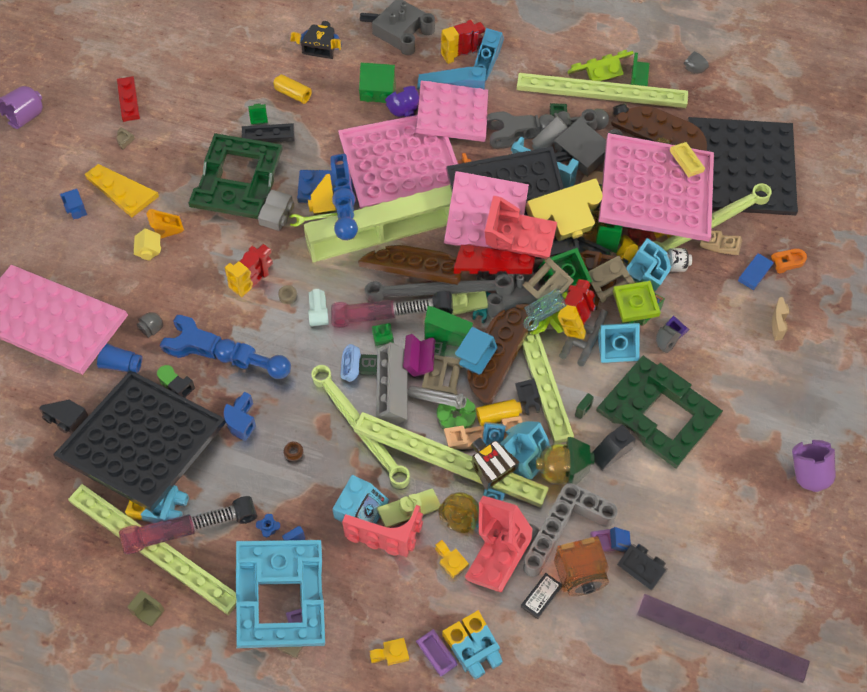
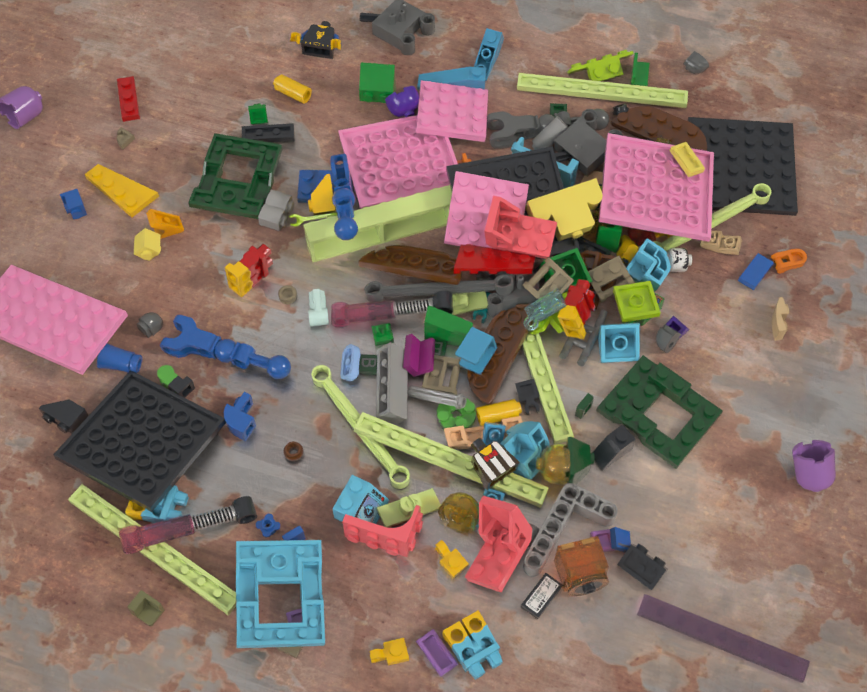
(461, 40): hips -> none

